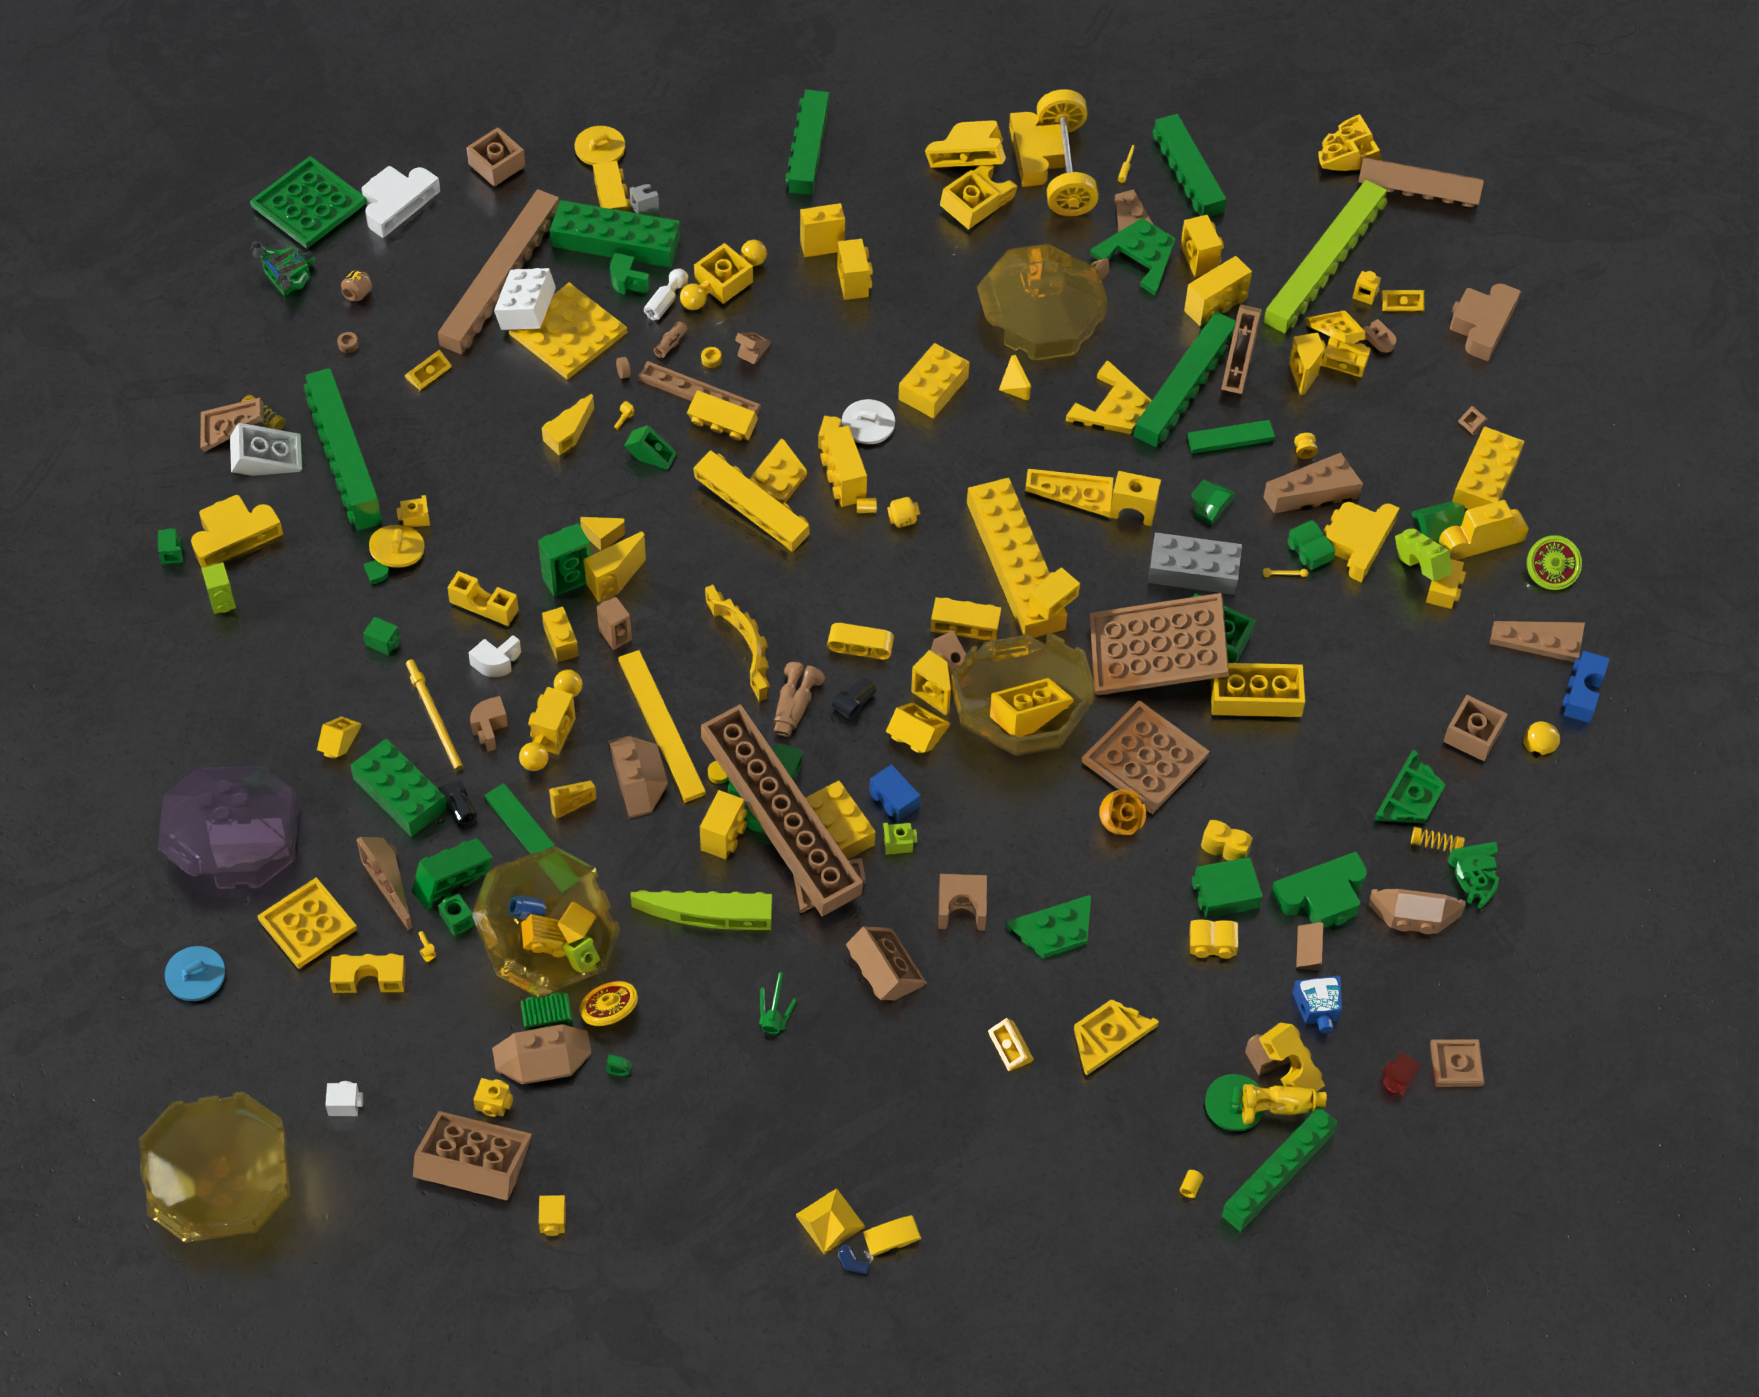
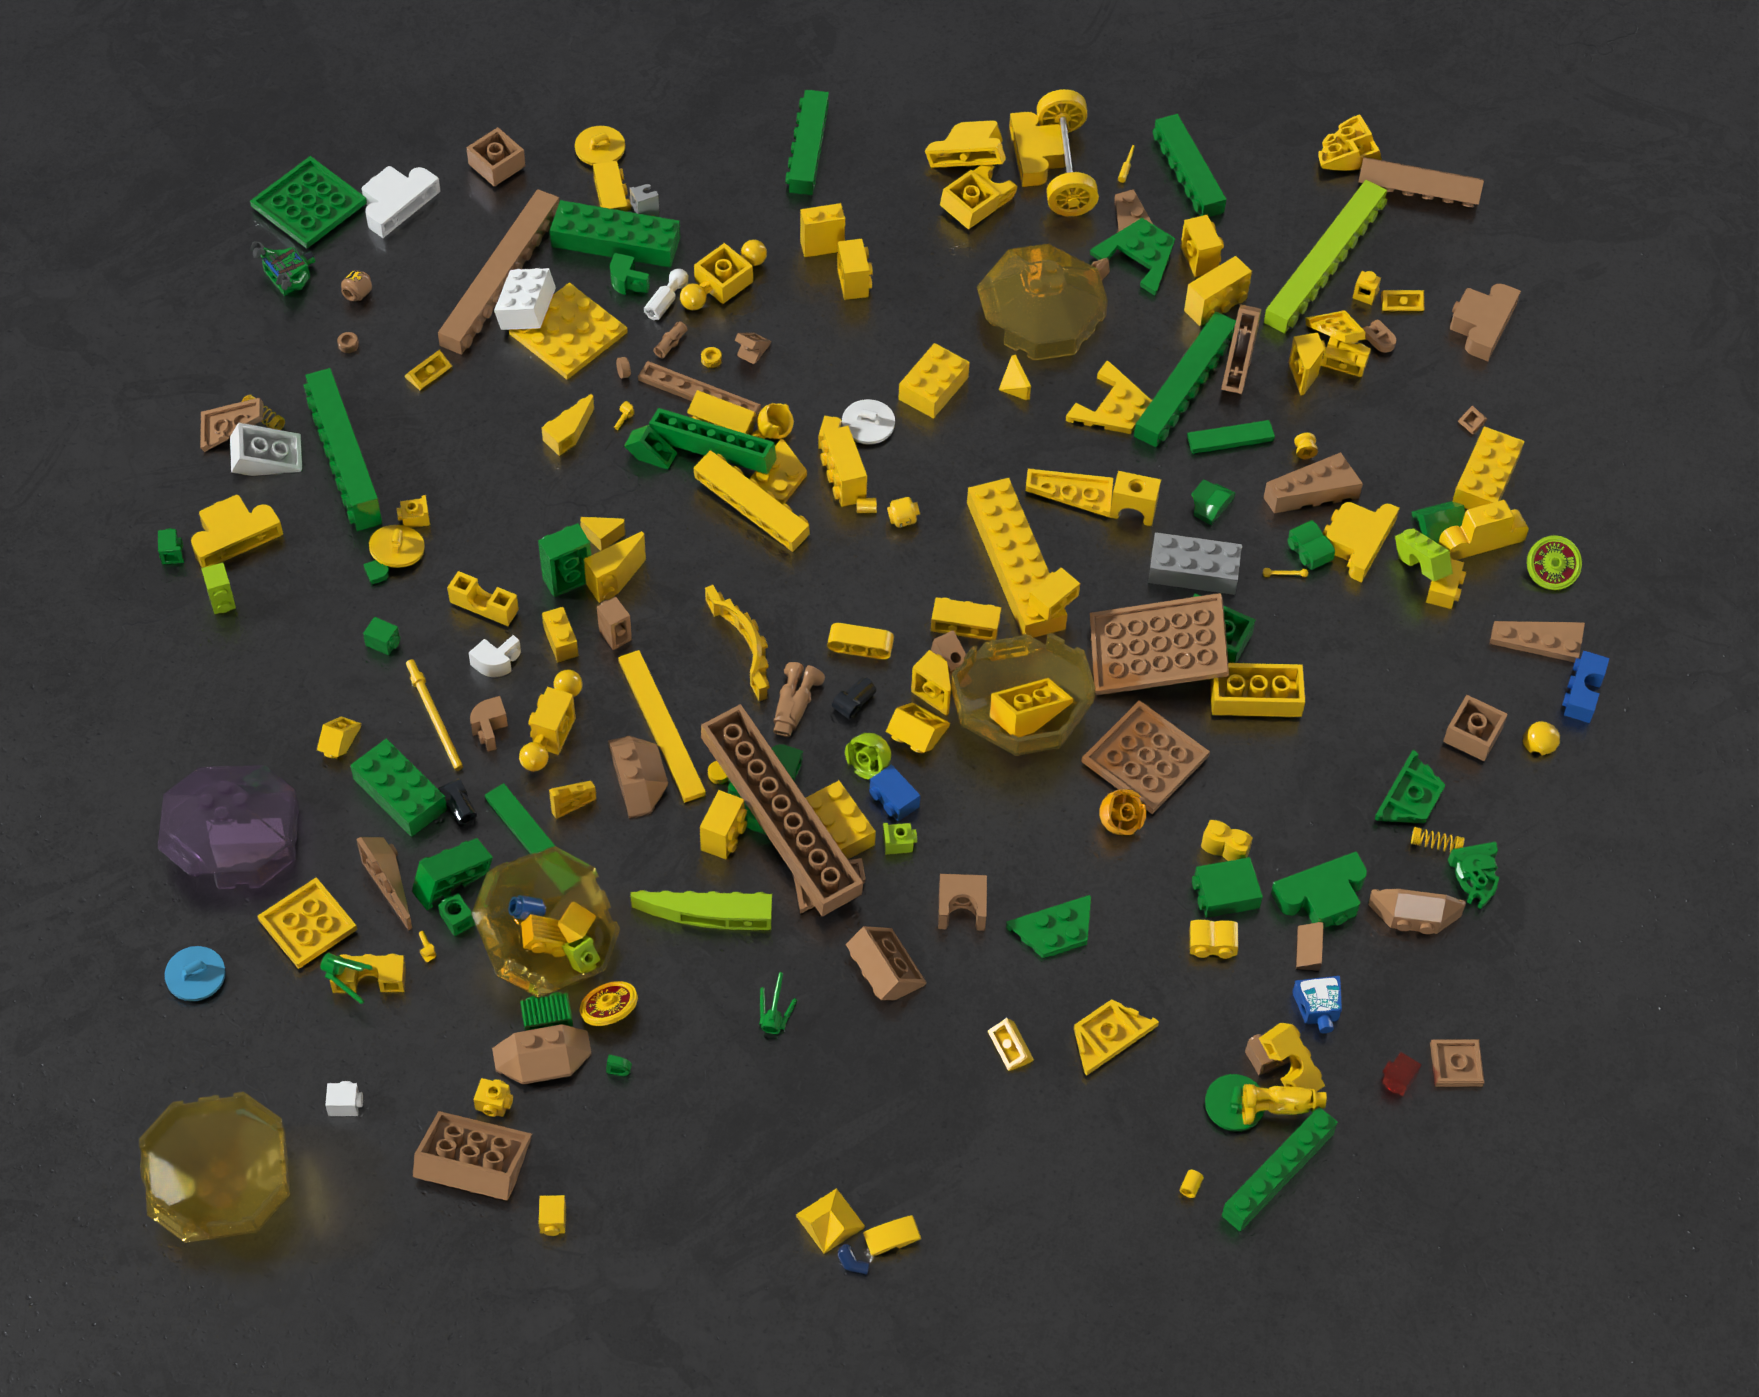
(335, 965): none -> green plant
(703, 436): none -> green brick
(774, 422): none -> yellow hair
(868, 754): none -> lime cylinder

